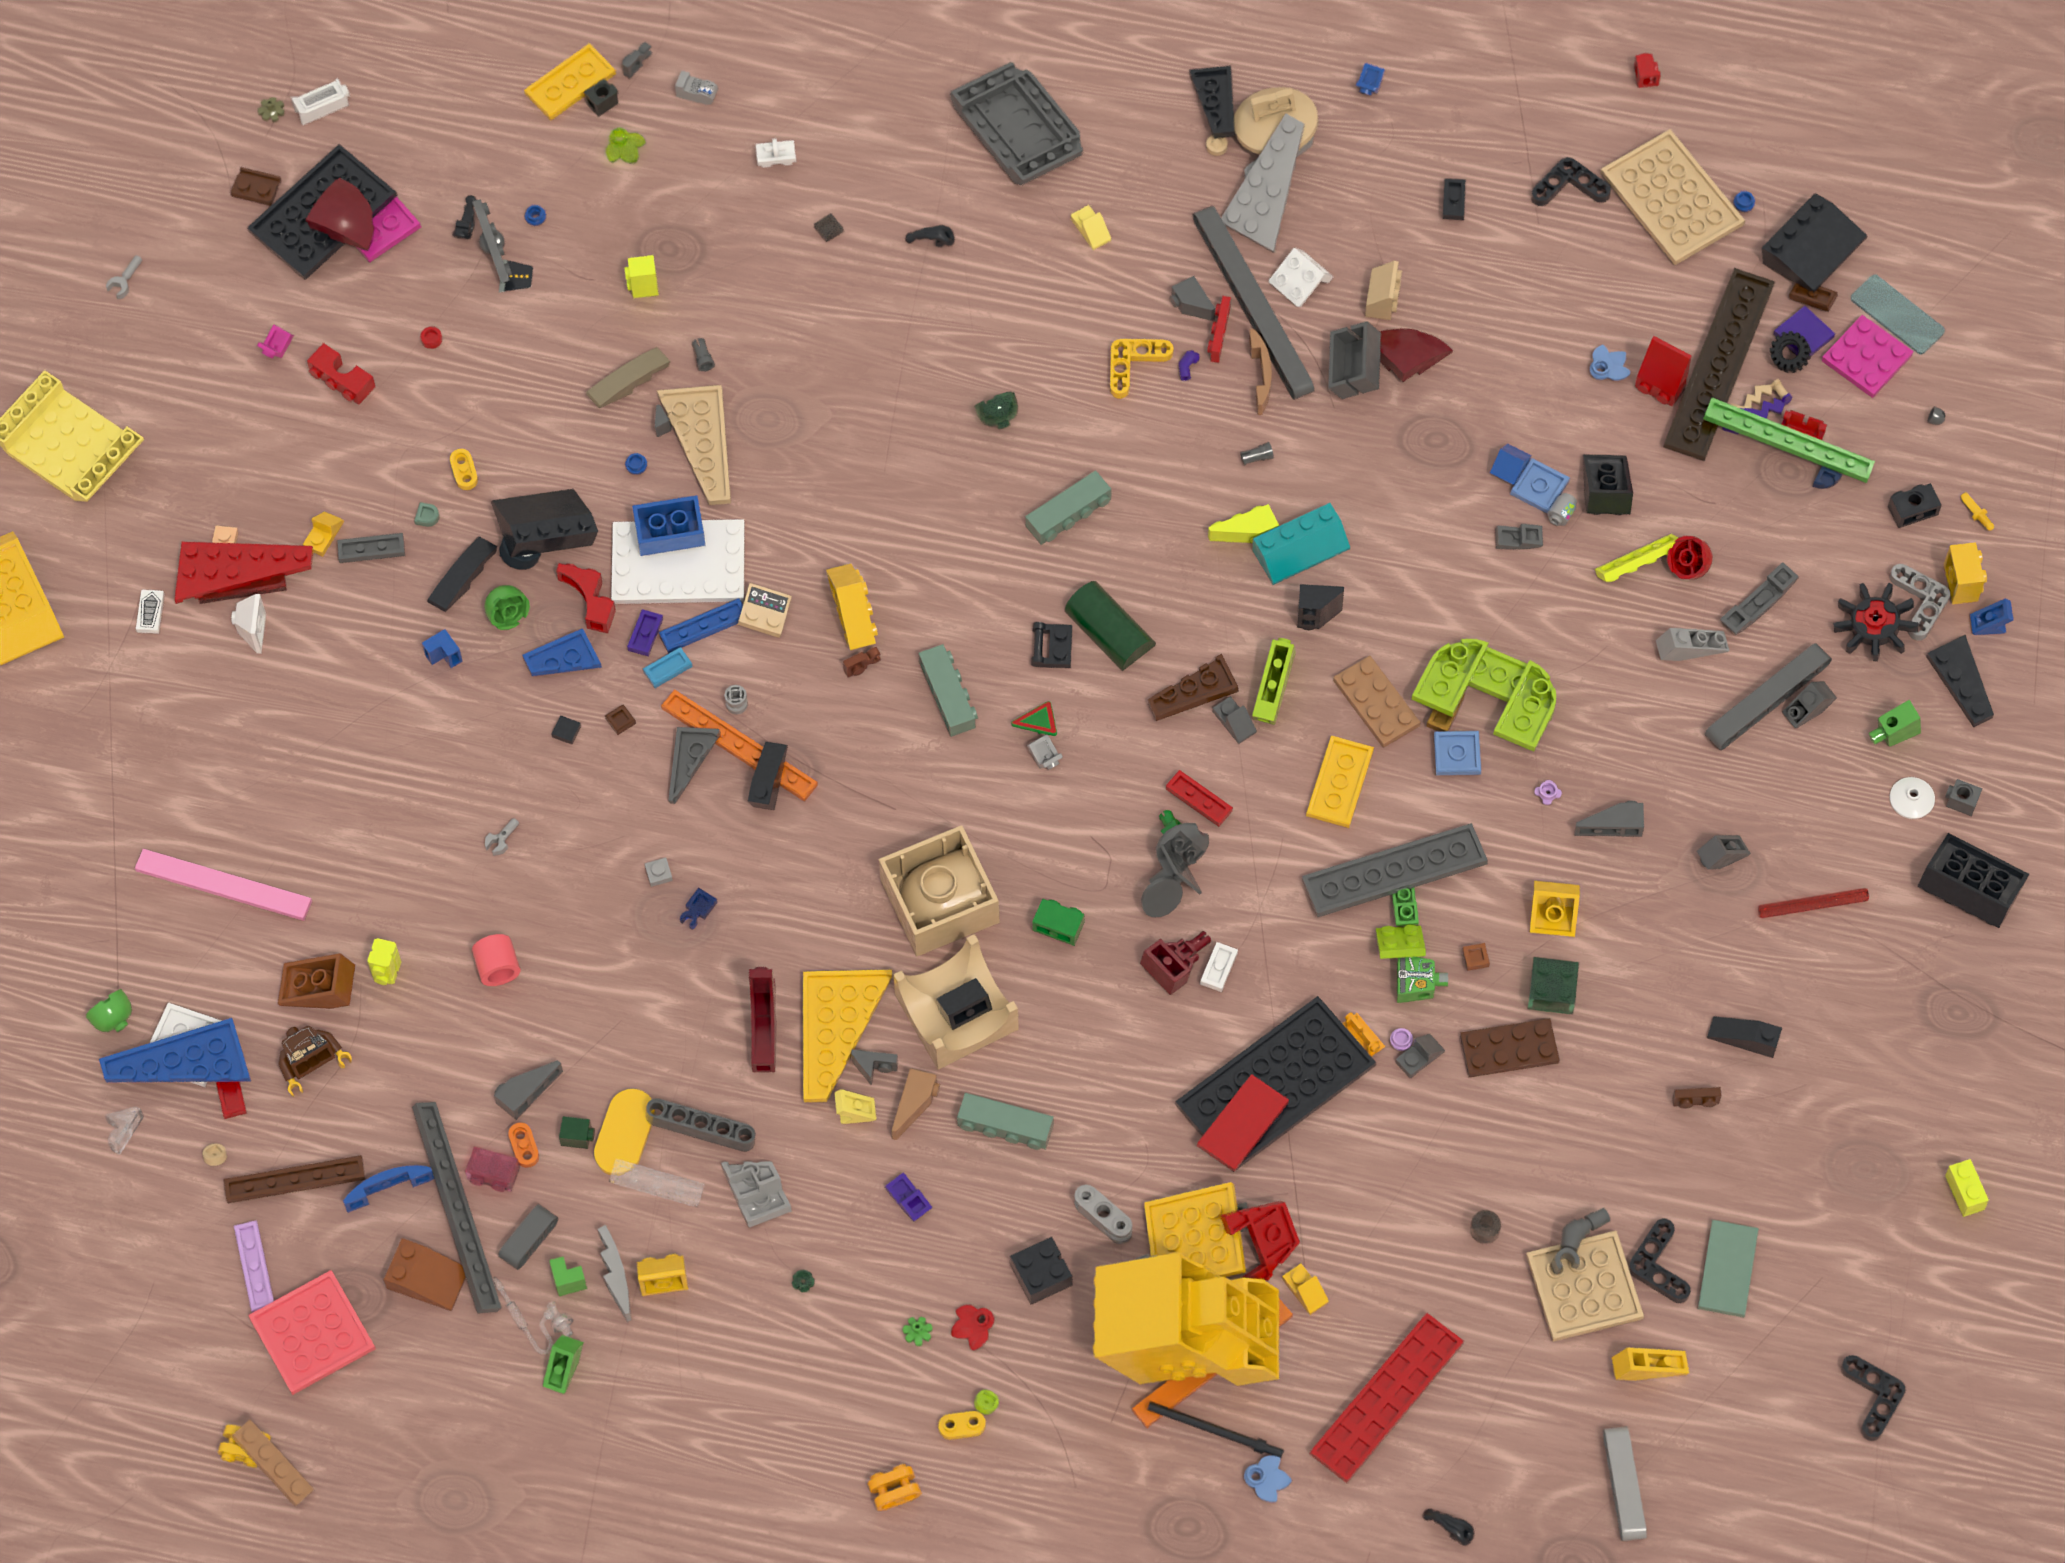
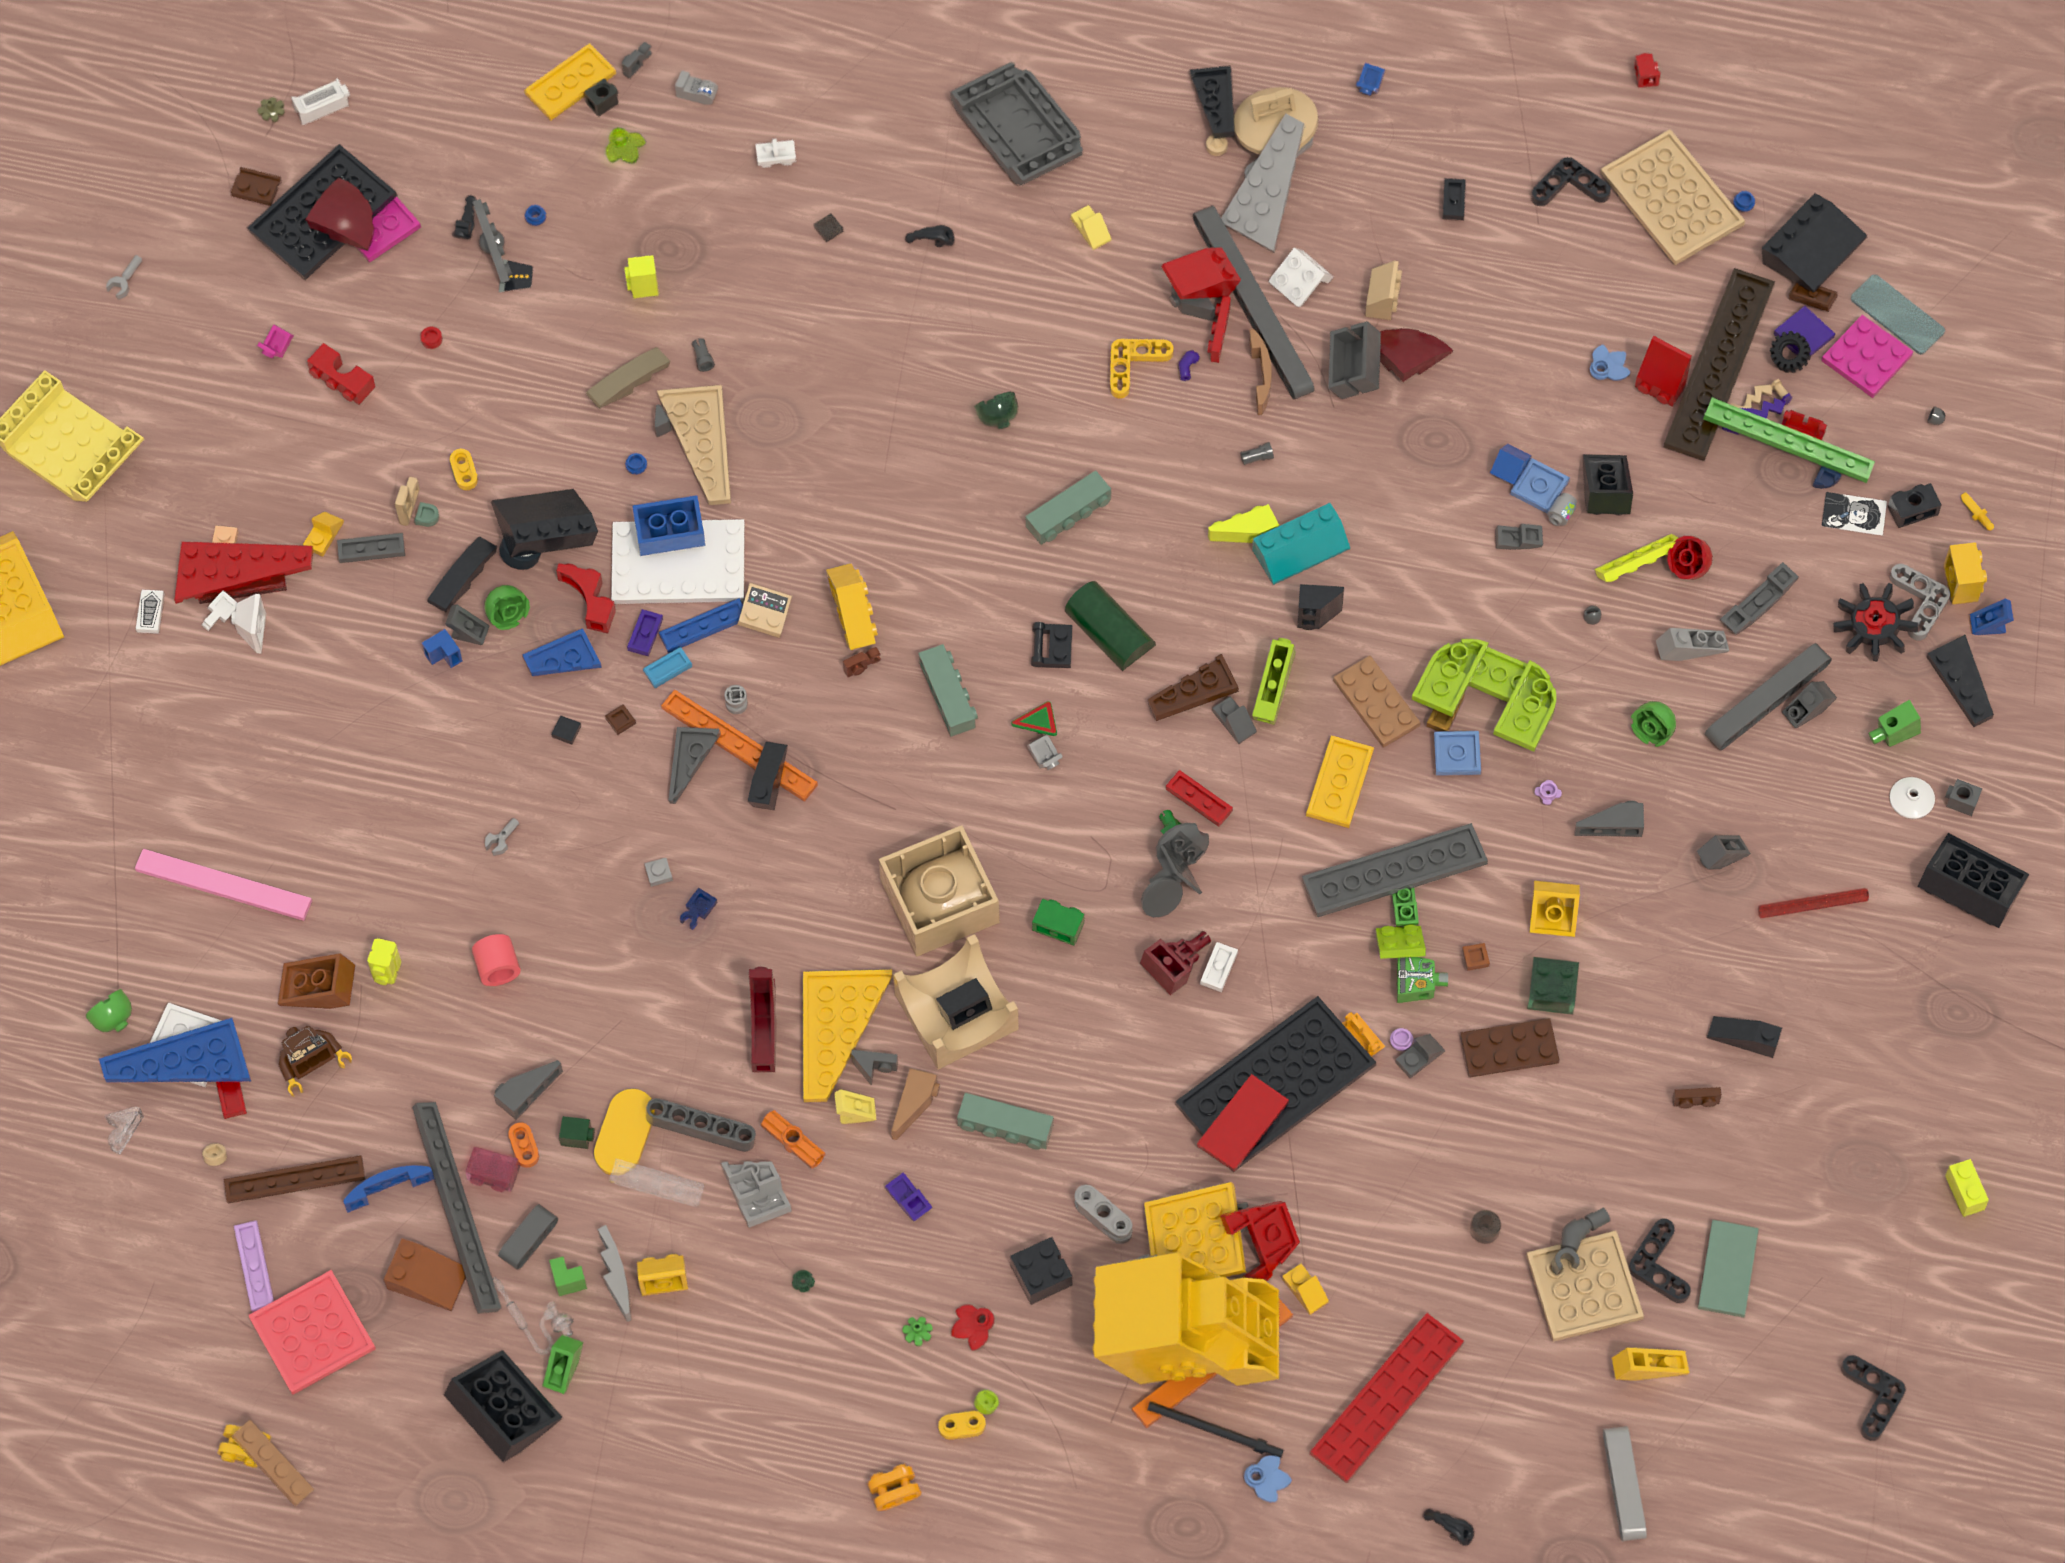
(221, 609): none -> white plate
(406, 500): none -> tan tile
(466, 626): none -> dark grey slope
(501, 1405): none -> black slope
(803, 1148): none -> orange piece
(1202, 274): none -> red slope
(1594, 617): none -> dark grey hinge
(1654, 723): none -> bright green cylinder
(1854, 513): none -> sticker

